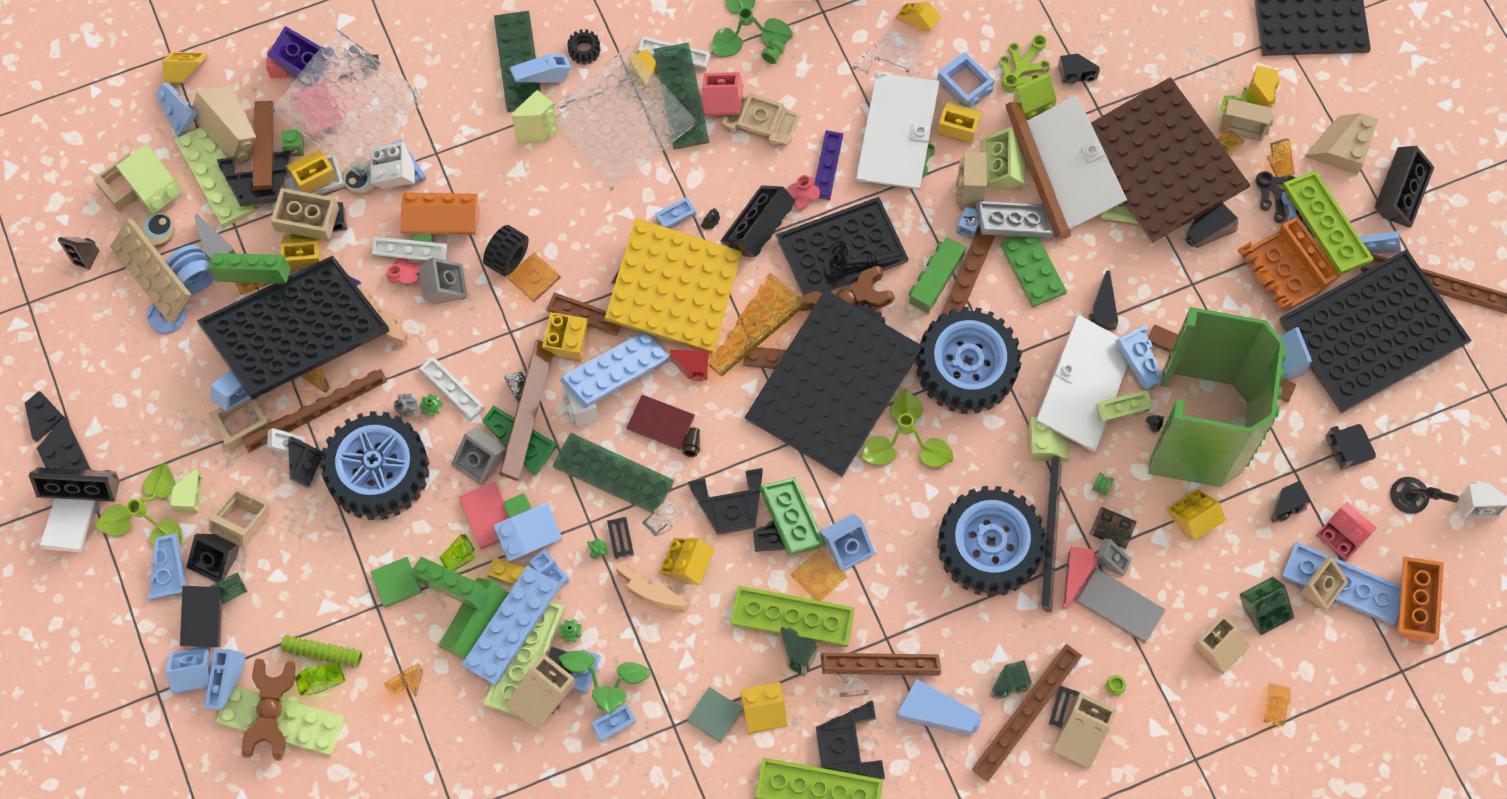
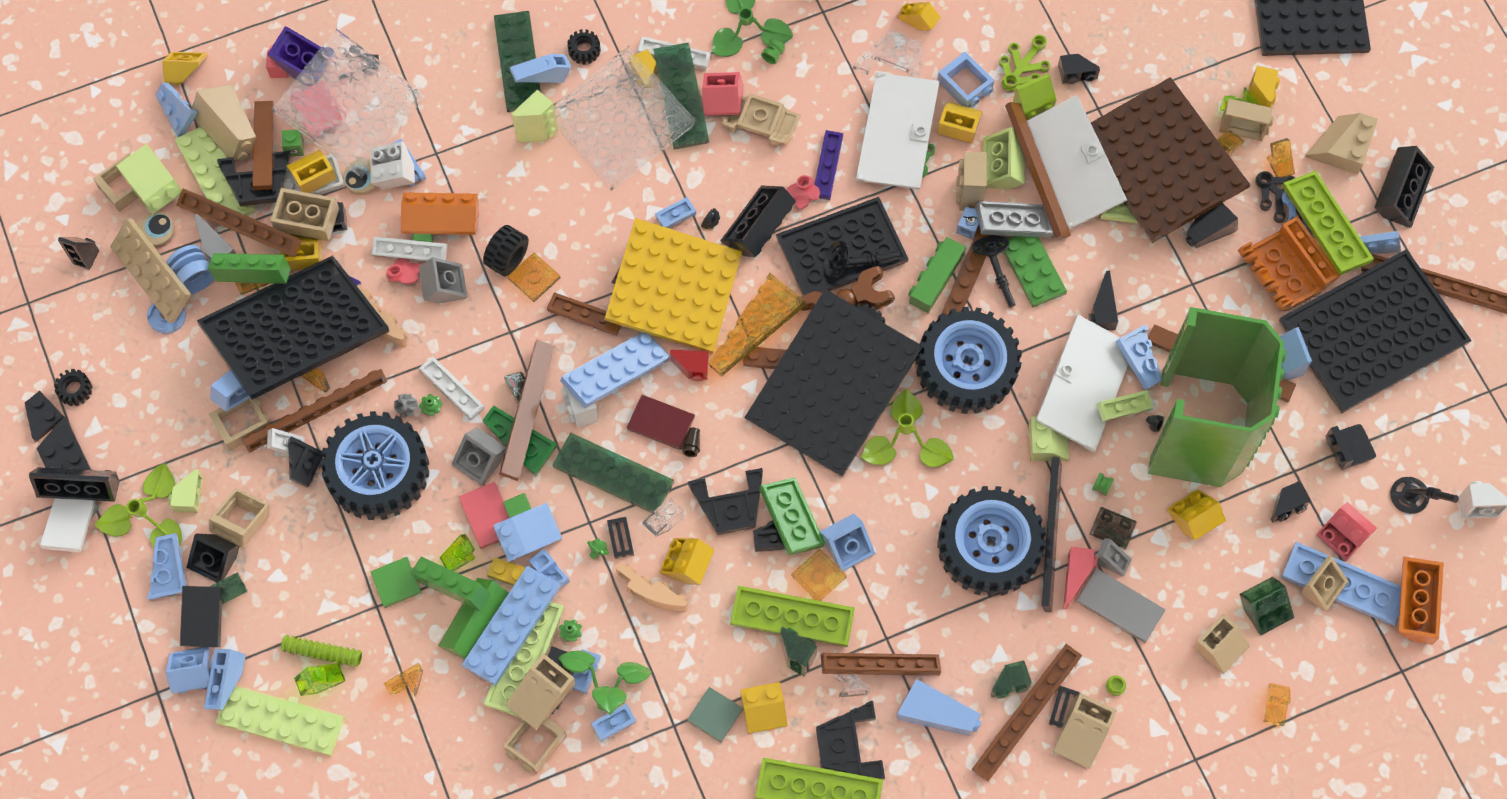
(78, 396): none -> black tyre
(239, 222): none -> dark orange plate
(268, 709): dark orange piece -> none
(529, 766): none -> tan window
(566, 336): yellow slope -> none
(991, 249): none -> black dish

